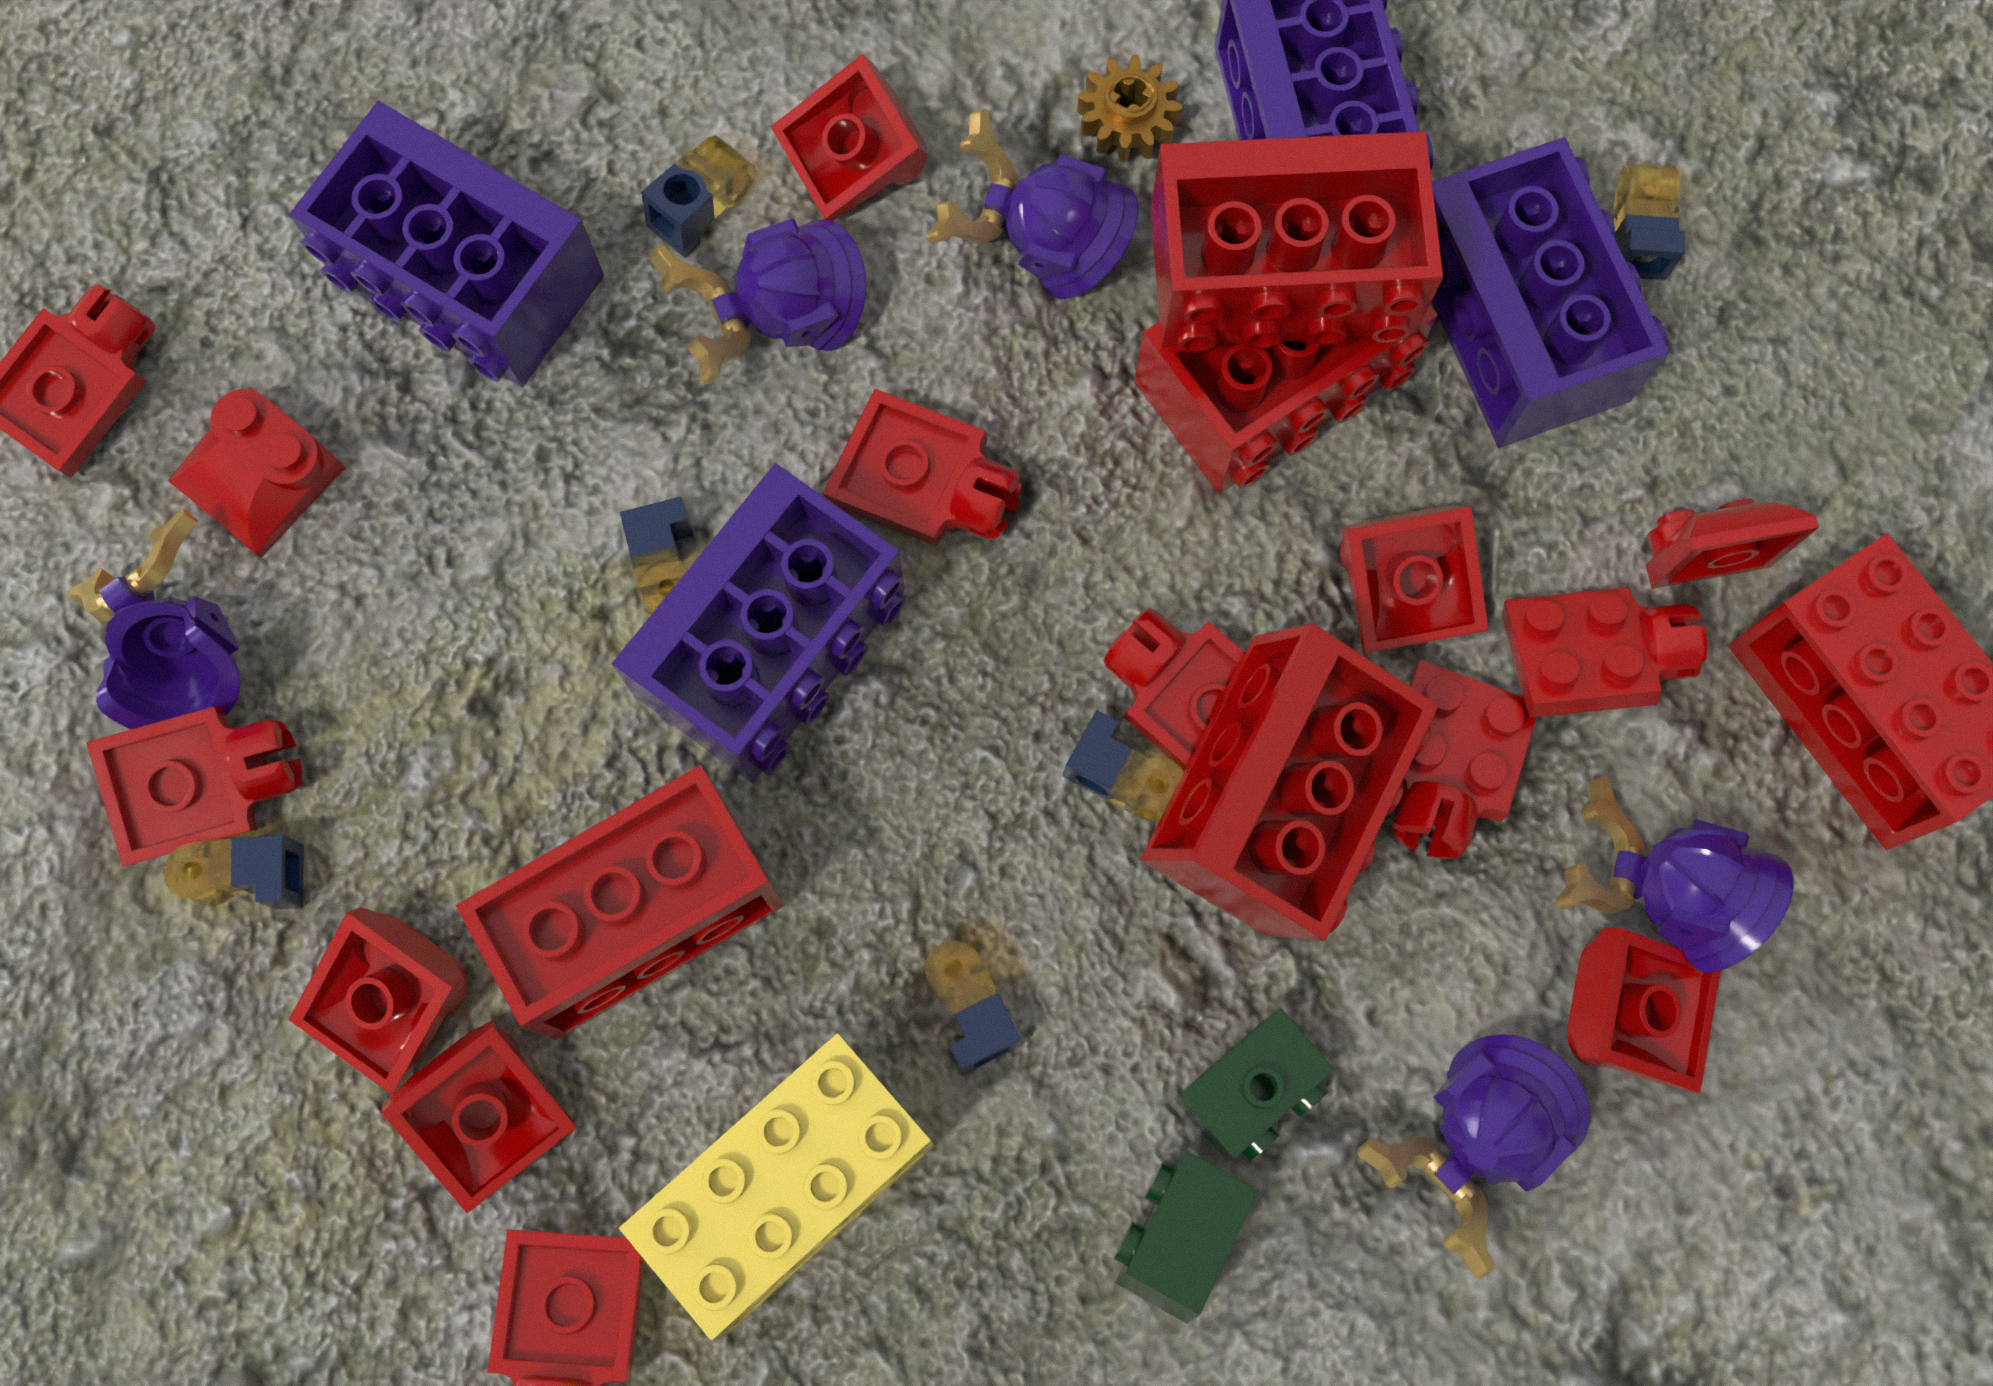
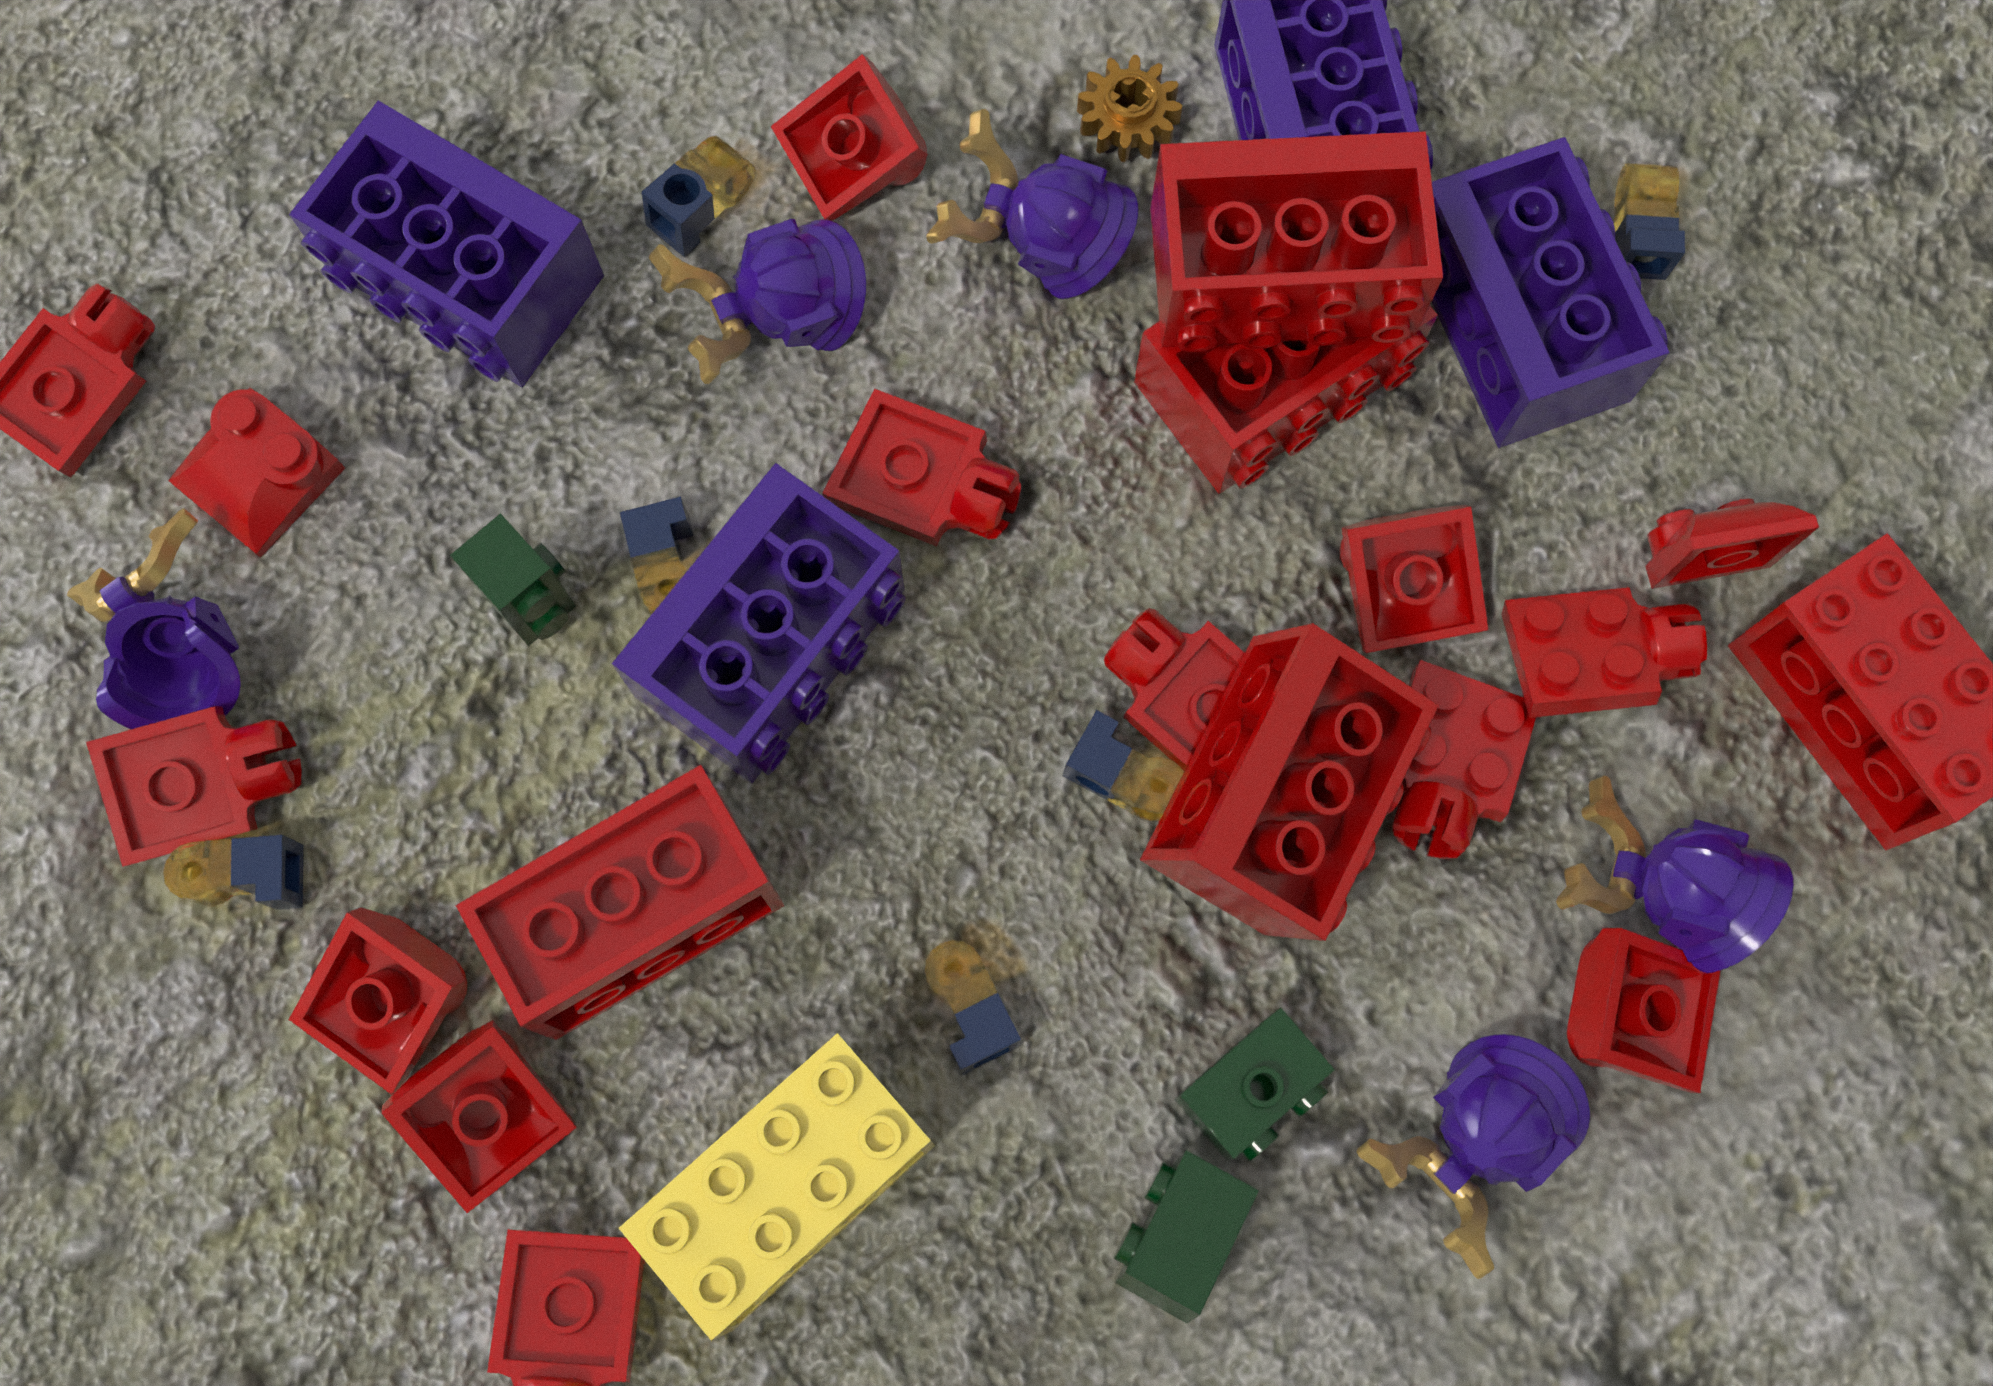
(516, 579): none -> dark green brick

